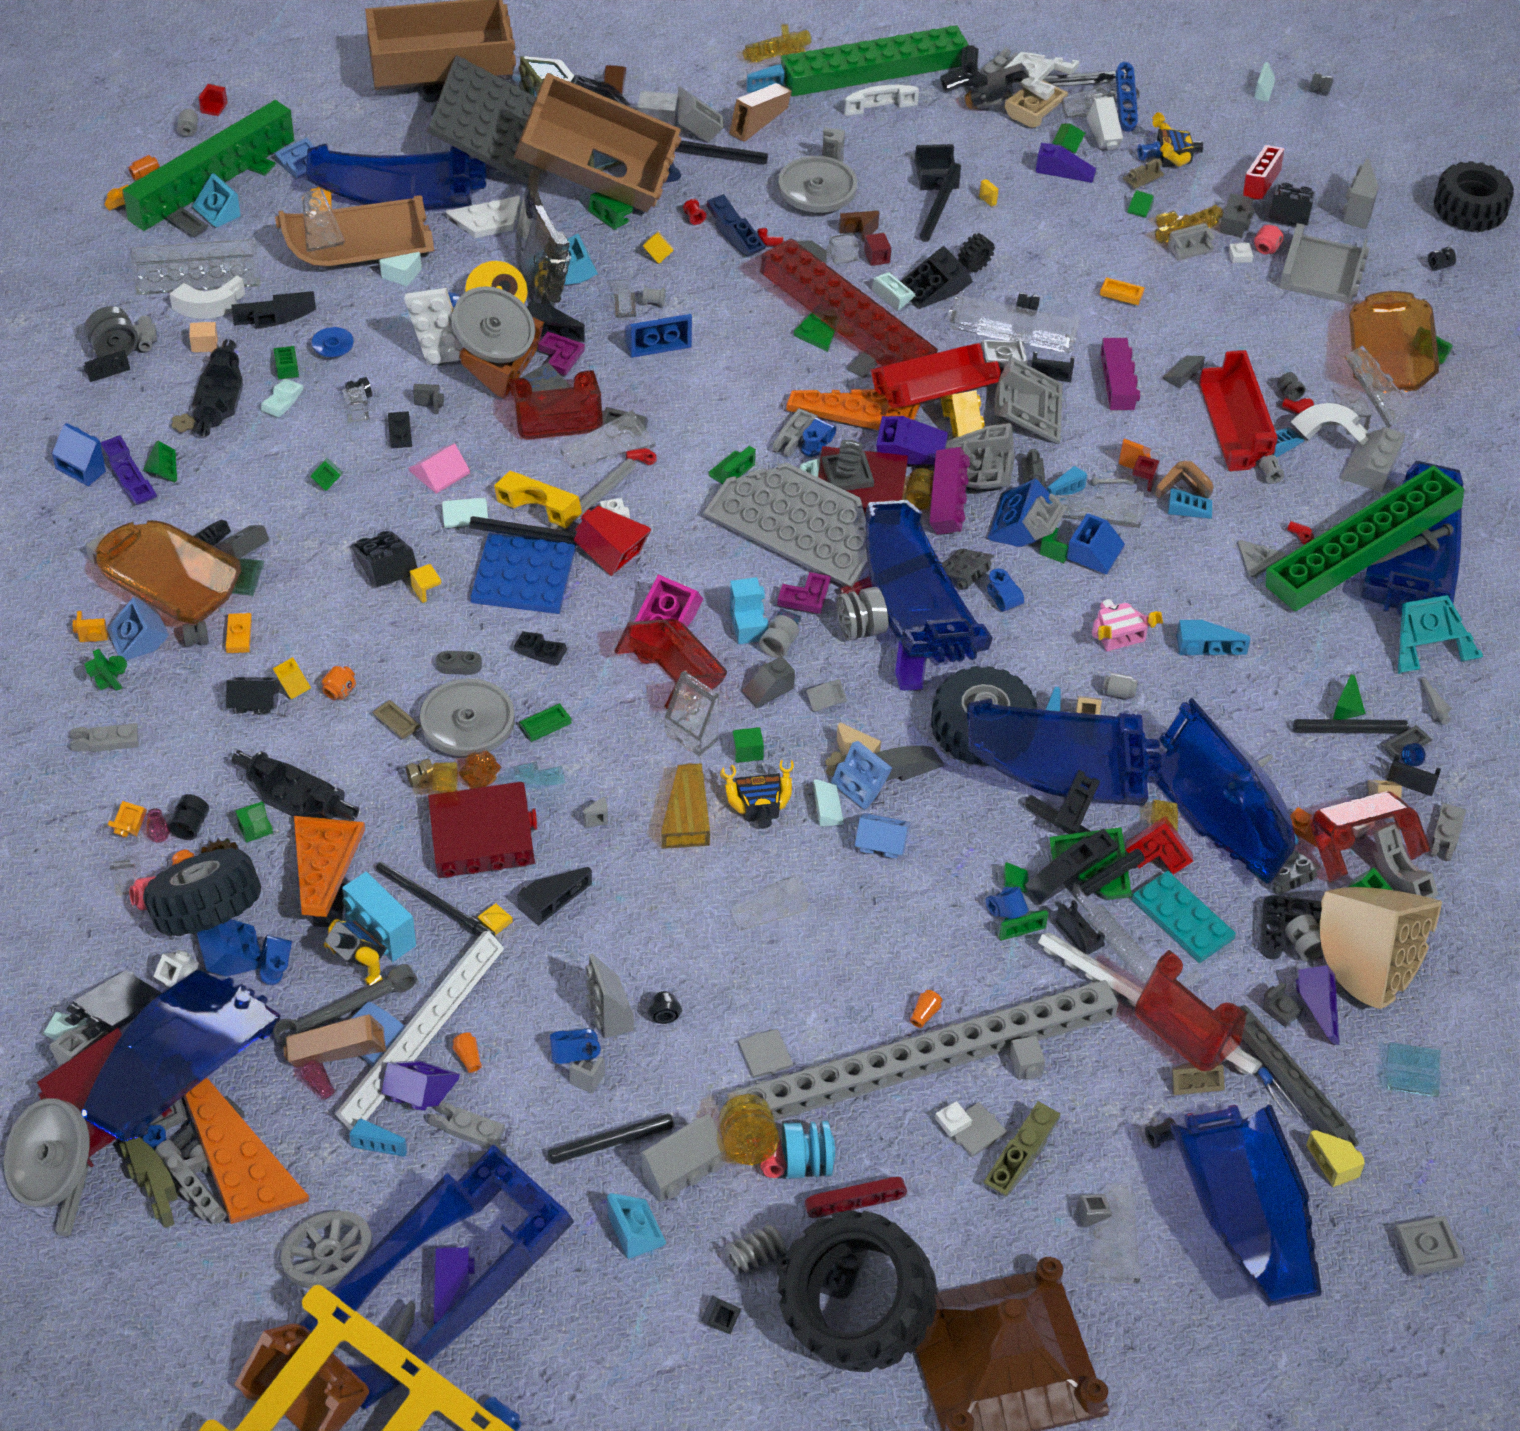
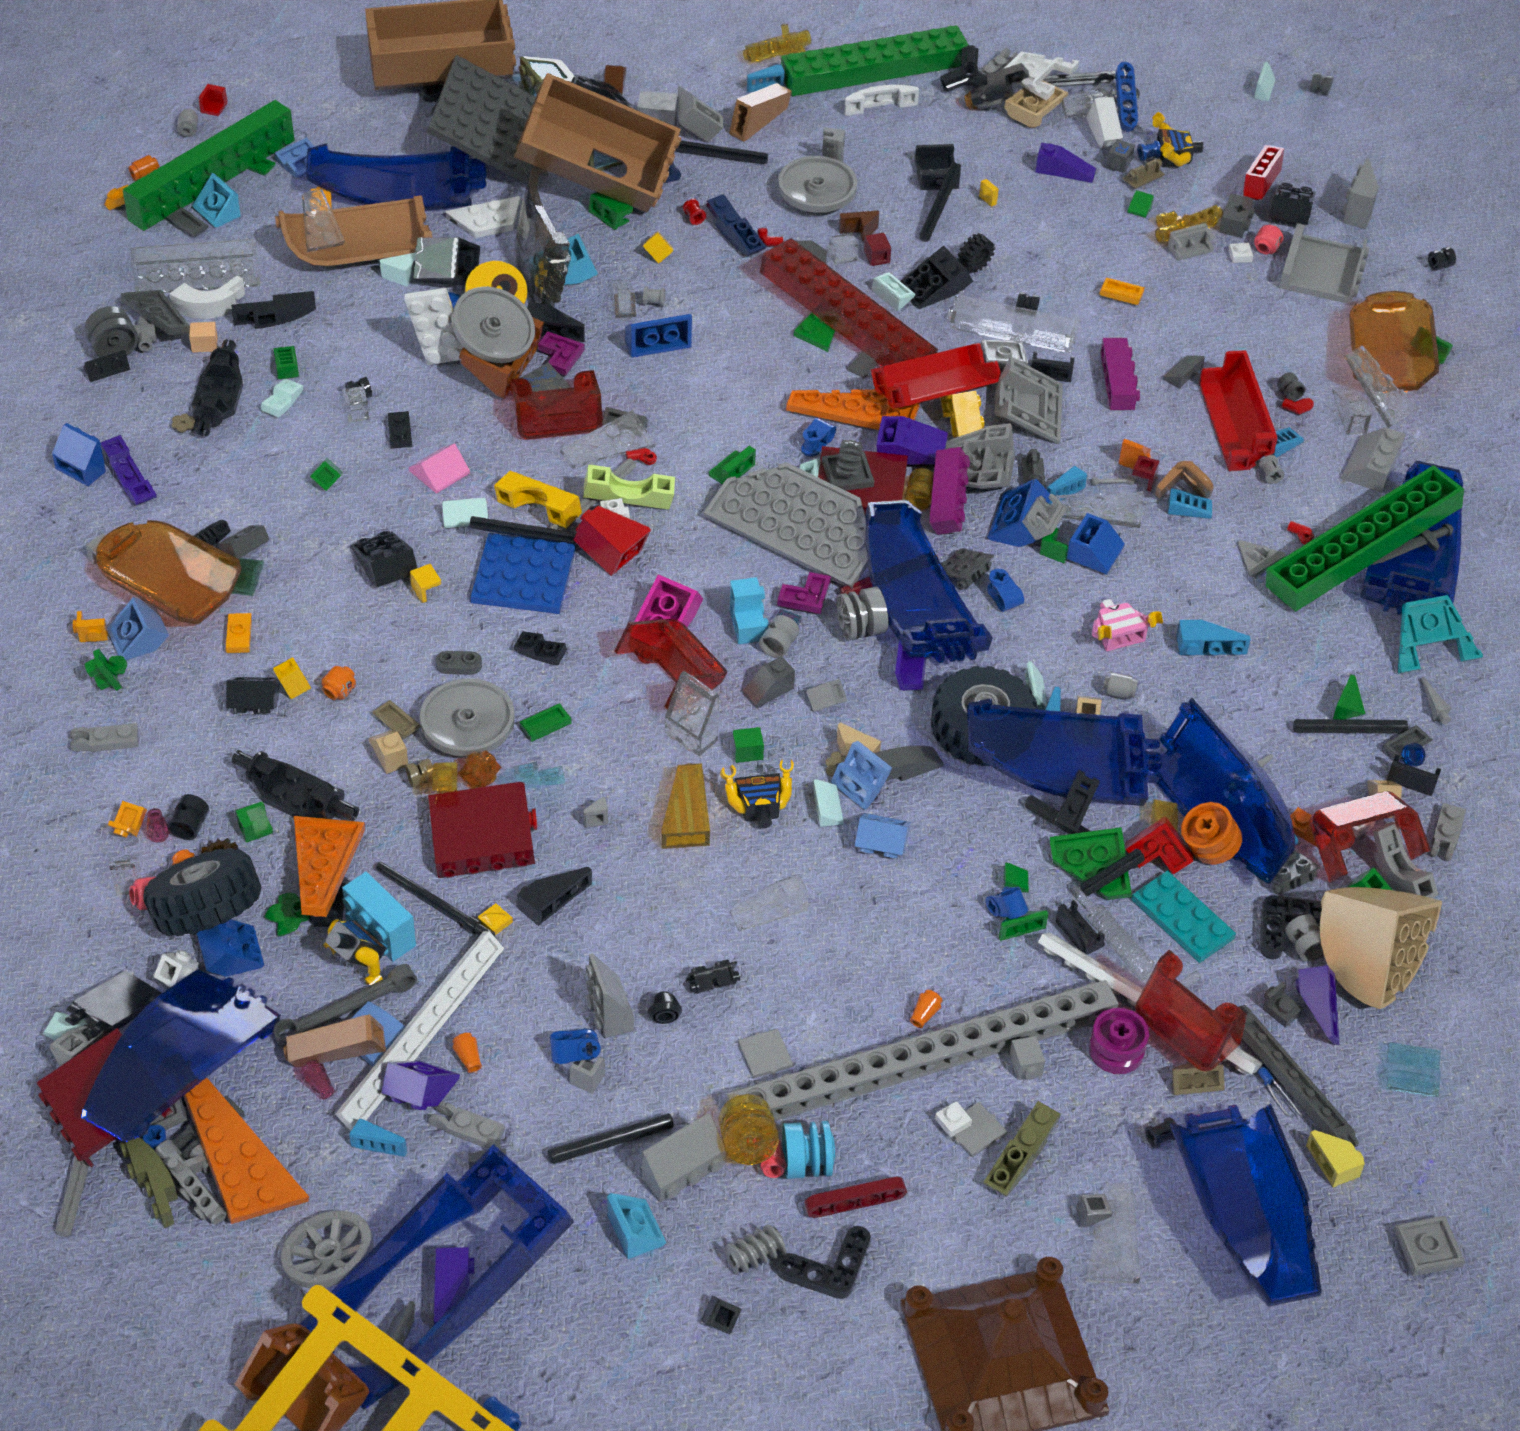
(46, 1153): light grey dish -> none
(158, 310): none -> dark grey wing
(162, 462): green slope -> none
(195, 633): dark grey wheel -> none
(274, 959): blue piece -> none
(286, 913): none -> green plate
(332, 342): blue dish -> none
(390, 750): none -> tan slope
(428, 395): dark grey bracket -> none
(445, 260): none -> slope
(652, 492): none -> yellowish green arch
(703, 977): none -> black hinge
(793, 431): light grey hinge -> none
(815, 1255): black tyre -> none
(1035, 682): none -> light aqua slope
(1069, 137): green panel -> none
(1070, 865): black slope -> none
(1119, 1040): none -> magenta wheel
(1120, 156): none -> dark grey brick
(1211, 833): none -> orange wheel
(1327, 414): white arch -> none
(1473, 196): black tyre -> none

